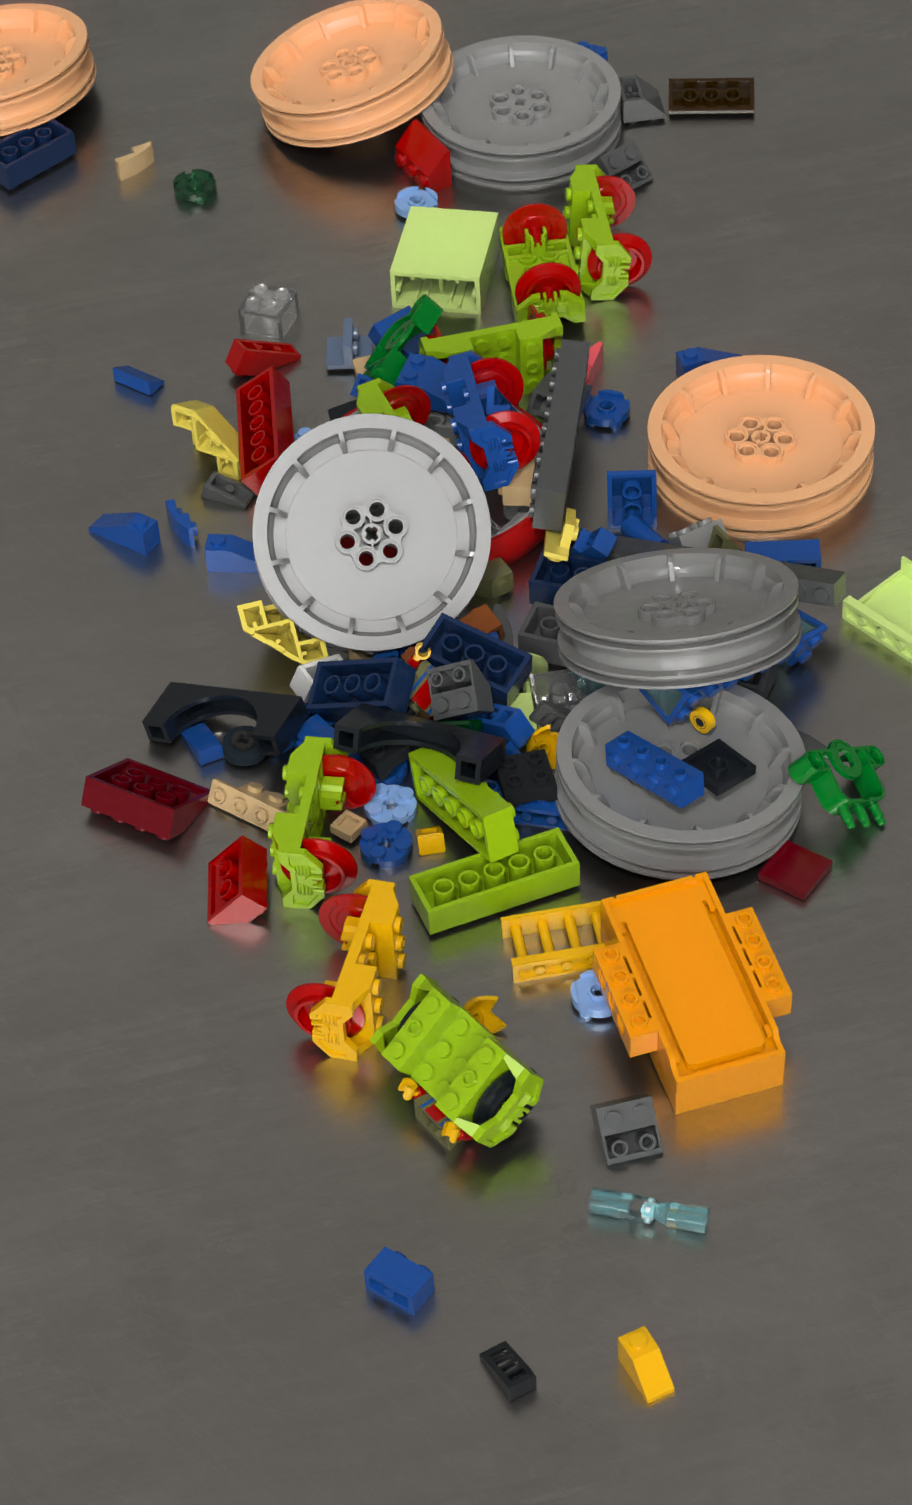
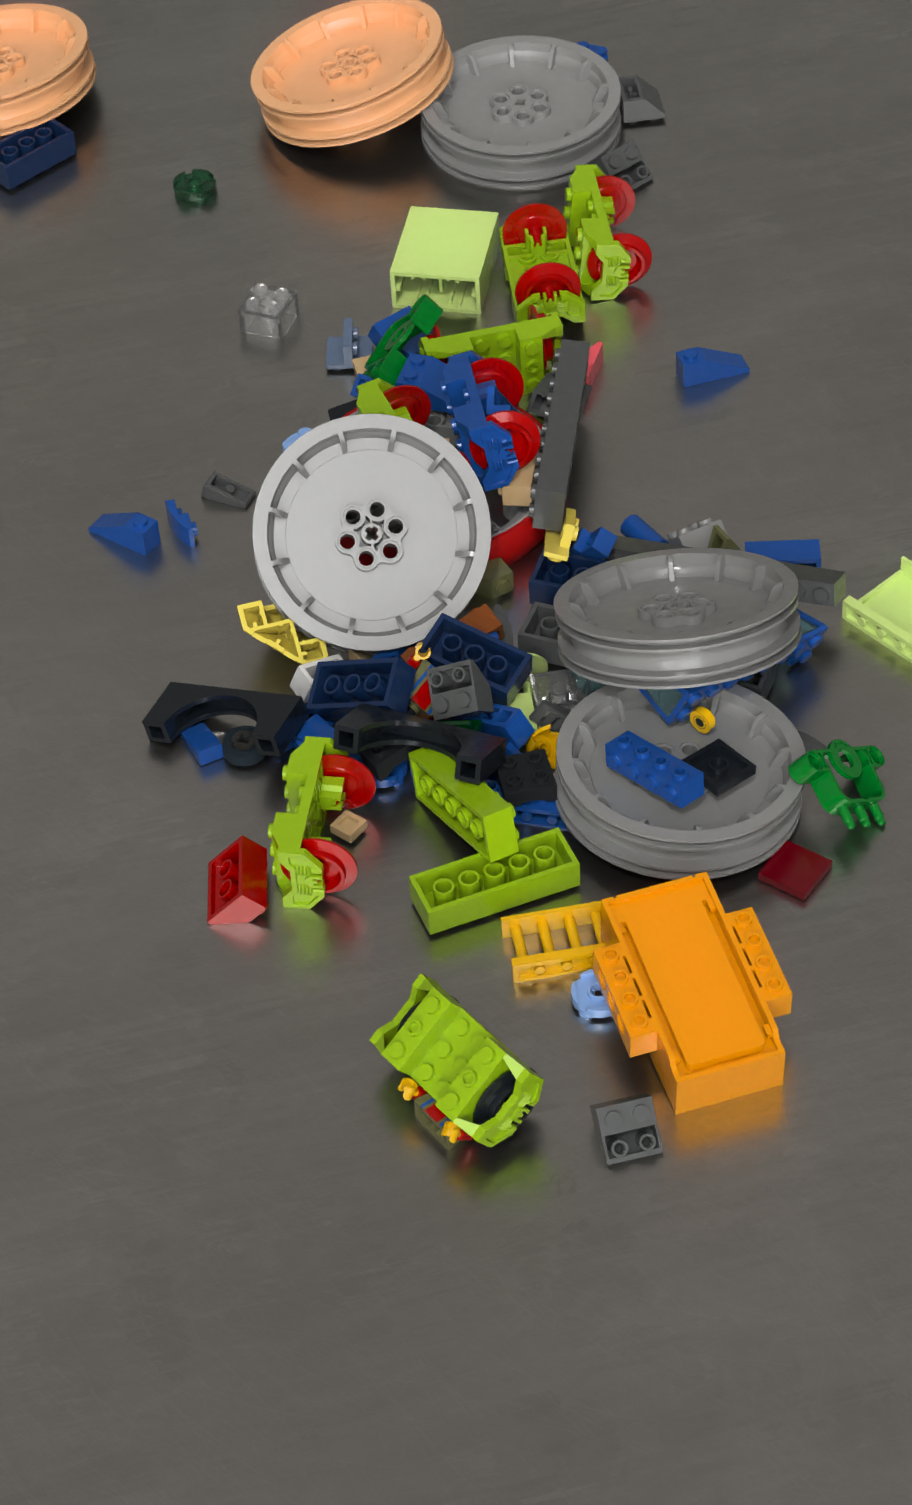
(137, 161): tan slope -> none
(137, 379): blue slope -> none
(144, 798): dark red slope -> none
(210, 434): light yellow brick -> none
(229, 554): blue slope -> none
(248, 802): tan bracket -> none
(255, 356): red slope -> none
(263, 425): red brick -> none
(349, 1011): yellow piece -> none
(392, 833): blue plate -> none
(396, 795): light blue plate -> none
(399, 1280): blue brick -> none
(414, 197): light blue plate -> none
(424, 158): red slope -> none
(430, 840): yellow slope -> none
(481, 1009): yellow piece -> none
(516, 1387): black slope -> none
(597, 414): blue plate -> none
(631, 494): blue slope -> none
(645, 1364): yellow slope -> none
(671, 1213): clear light blue piece -> none
(711, 95): dark brown slope -> none
(761, 445): light nougat wheel -> none

